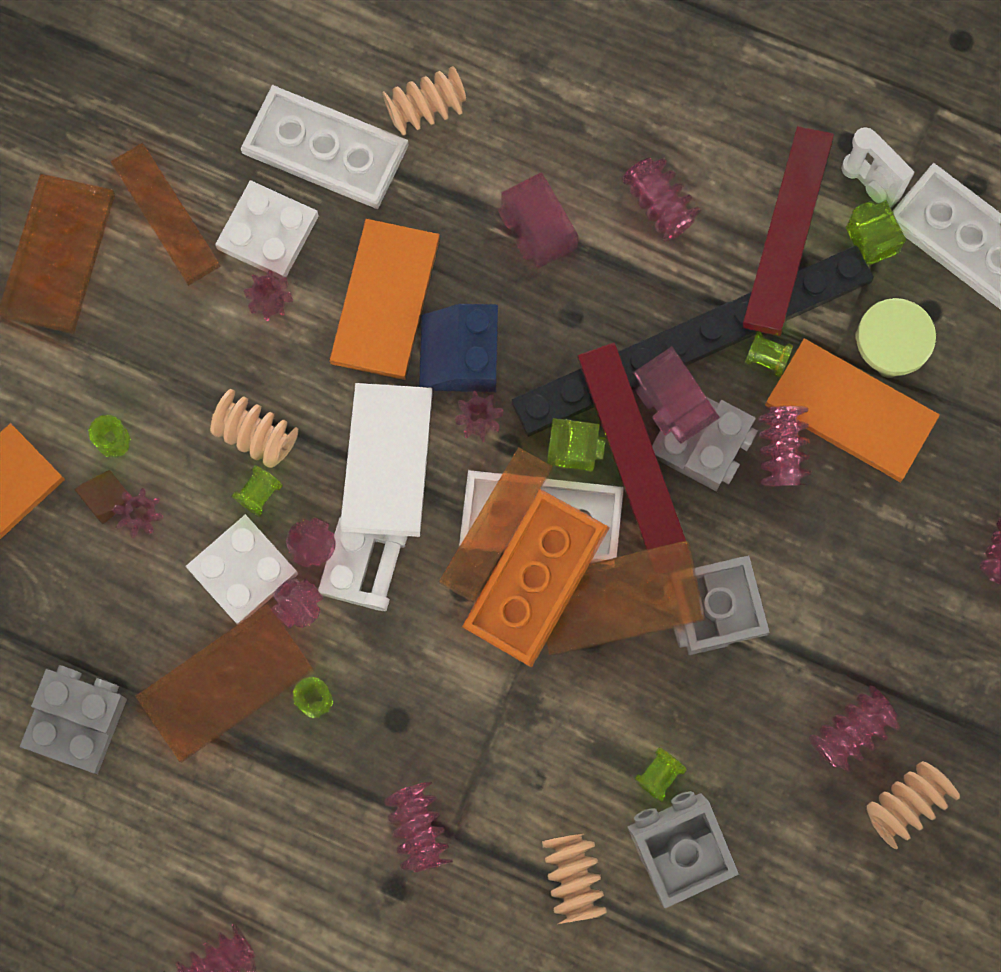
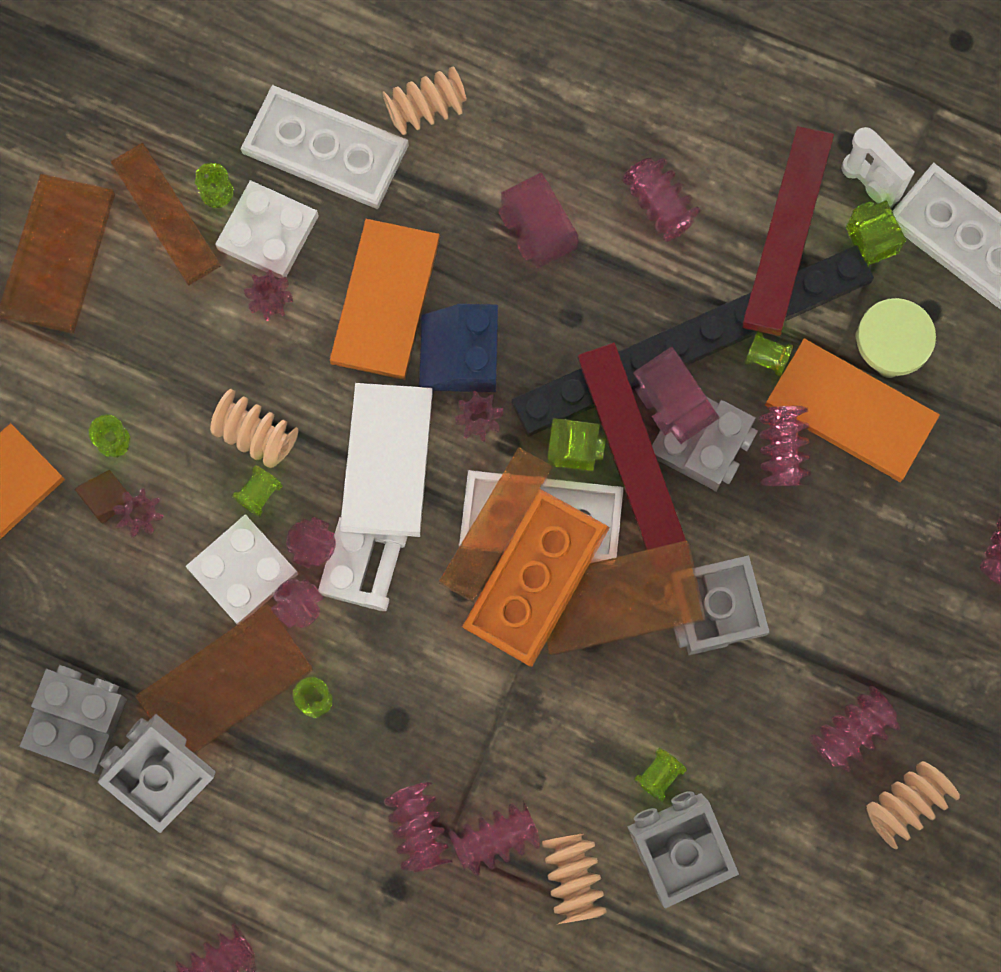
(154, 772): none -> light grey plate
(218, 176): none -> clear neon green bush
(495, 838): none -> clear pink piece

